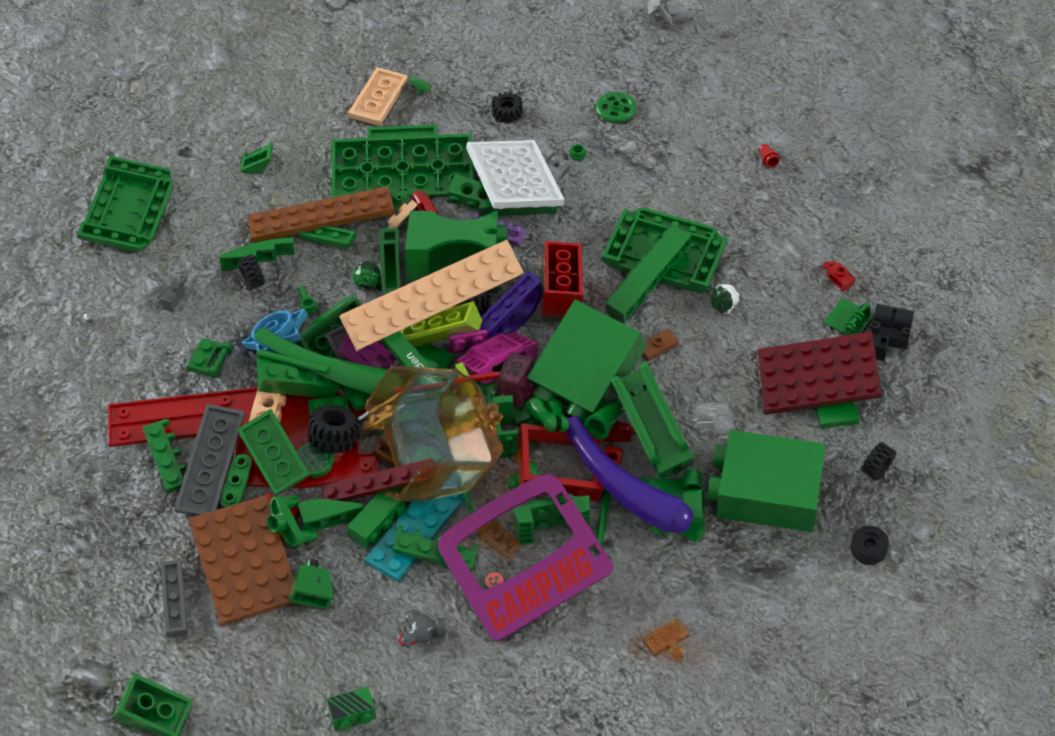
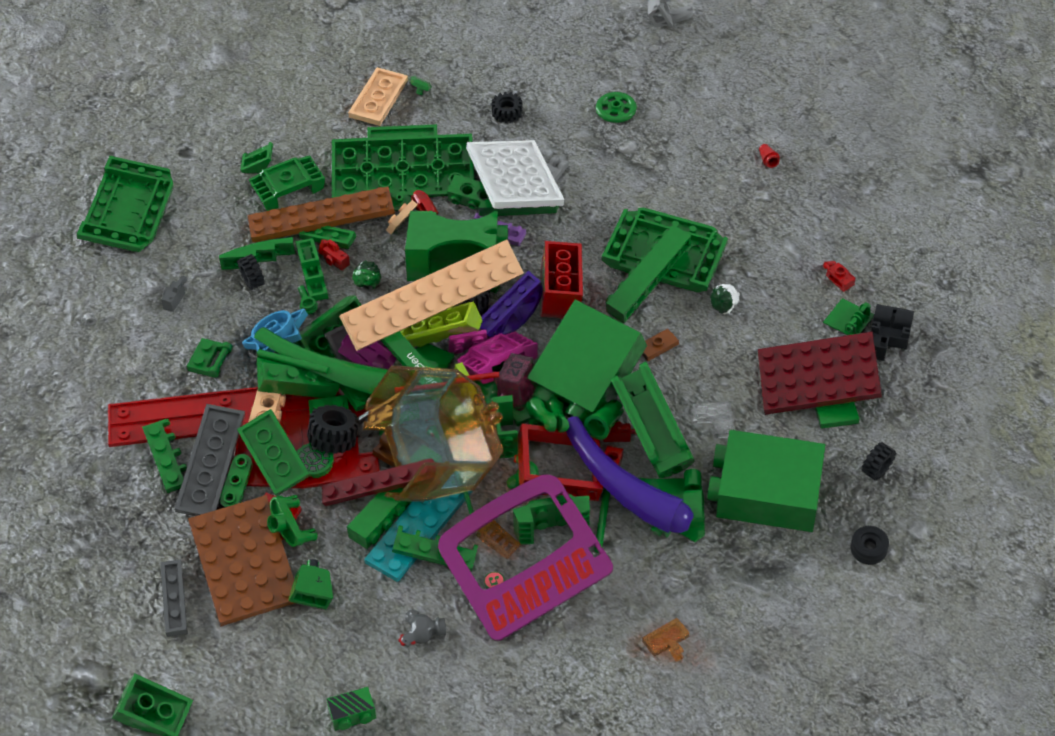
(287, 178): none -> green plate
(311, 269): none -> green slope
(327, 513): green slope -> none
(333, 254): none -> red piece
(390, 259): green slope -> none
(577, 152): green plate -> none

